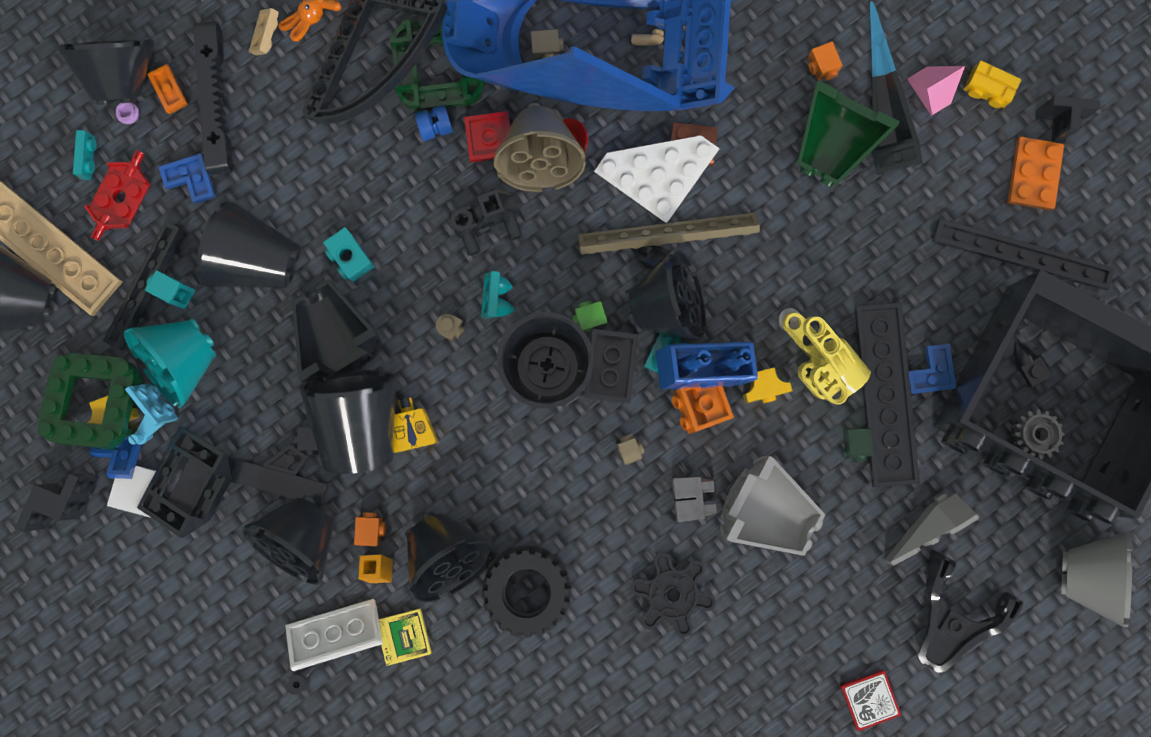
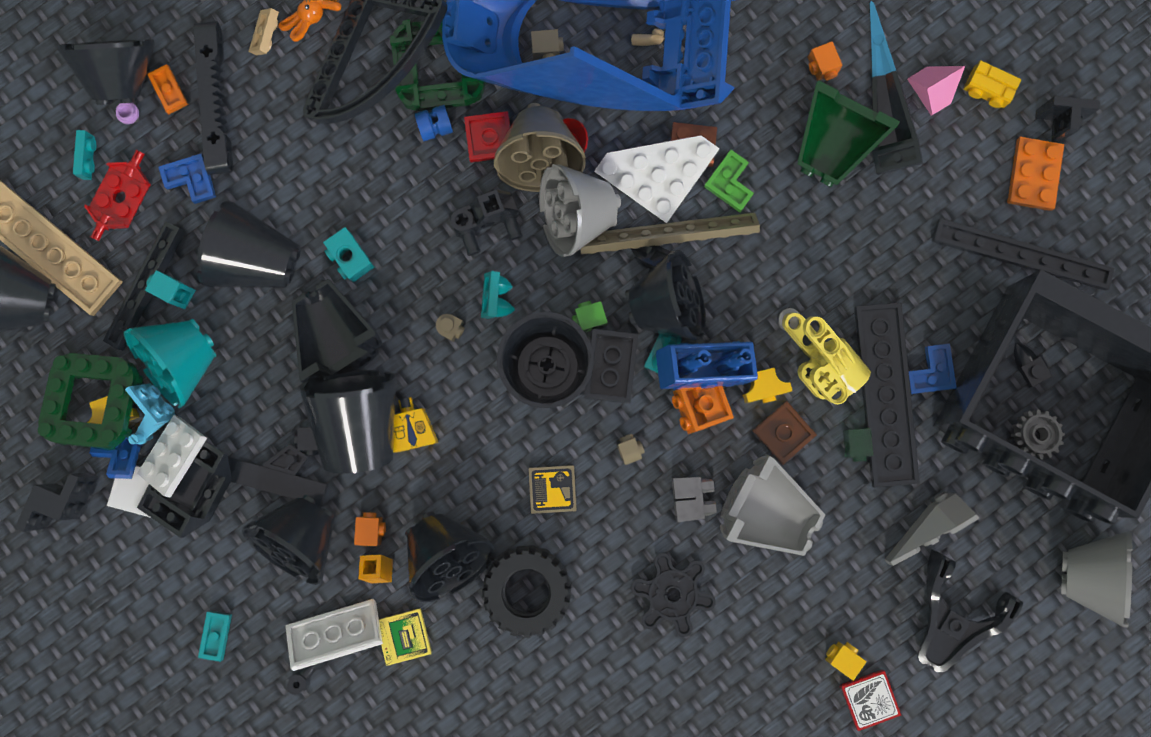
(172, 456): none -> white plate
(215, 636): none -> teal plate
(552, 489): none -> tile
(575, 208): none -> light grey cone
(724, 182): none -> bright green plate
(784, 432): none -> reddish brown tile
(845, 659): none -> yellow brick

